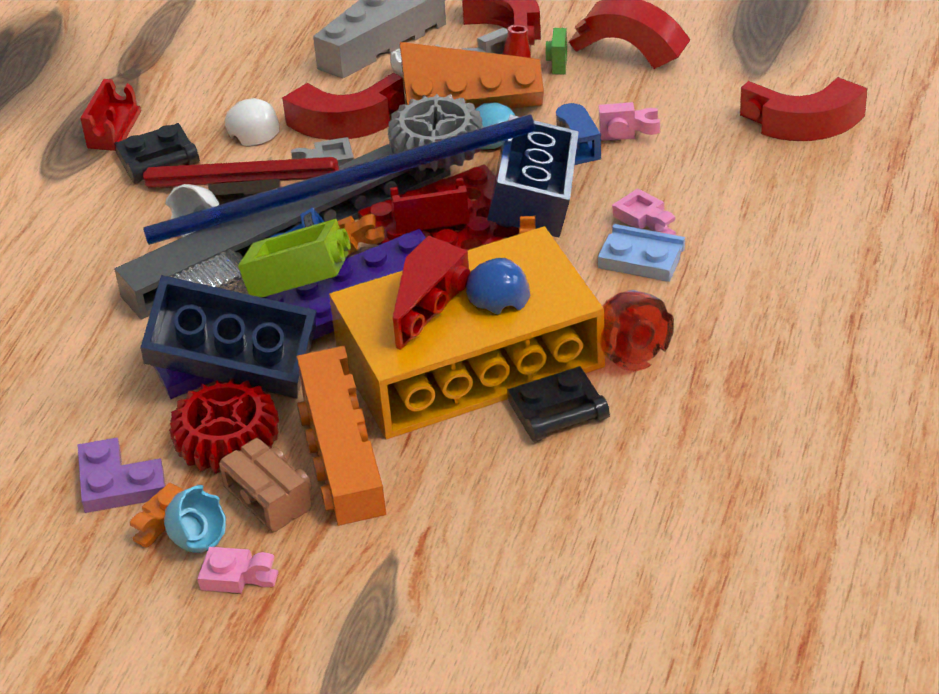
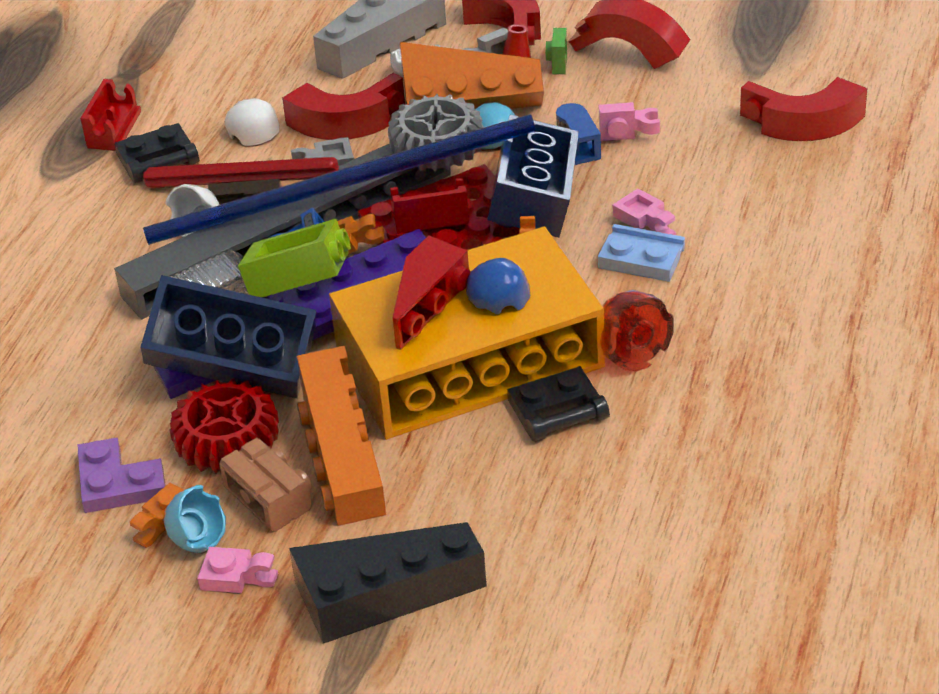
(385, 576): none -> black wedge

